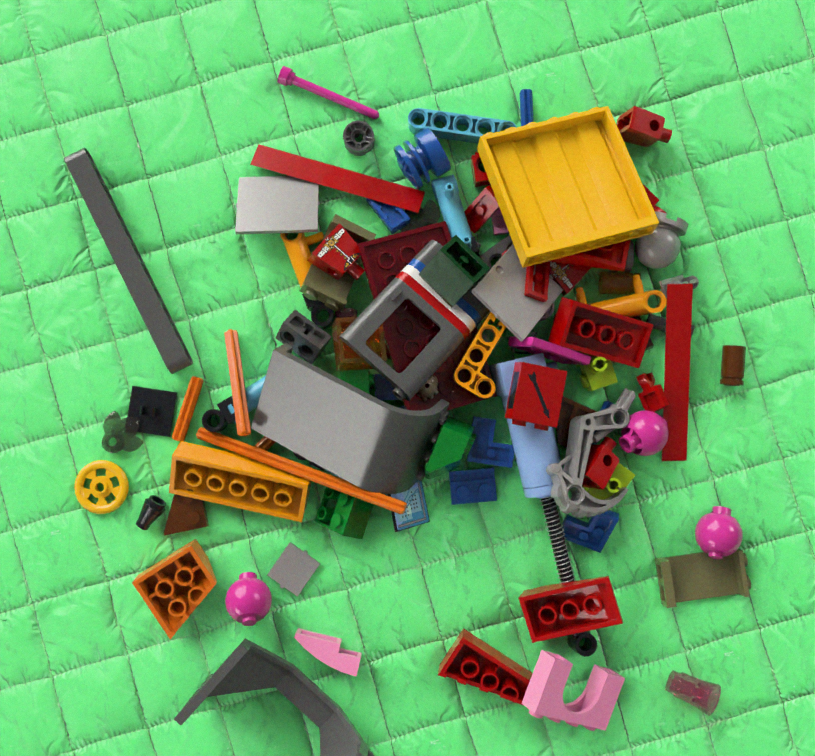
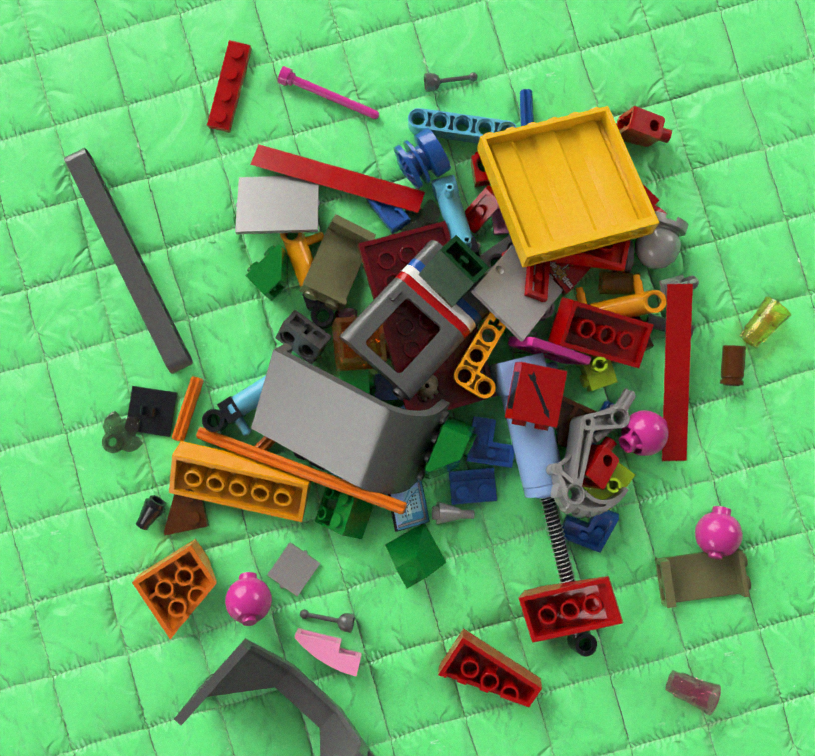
(102, 506): yellow plate -> none
(229, 86): none -> red plate
(237, 383): orange axle -> none
(271, 272): none -> green slope
(337, 255): red torso -> none
(345, 621): none -> dark grey hinge
(353, 131): dark grey wheel -> none
(415, 555): none -> green slope
(432, 80): none -> dark grey hinge
(445, 513): none -> light grey cone
(590, 709): bright pink arch -> none
(653, 396): red plate -> none
(764, 322): none -> clear yellow plant

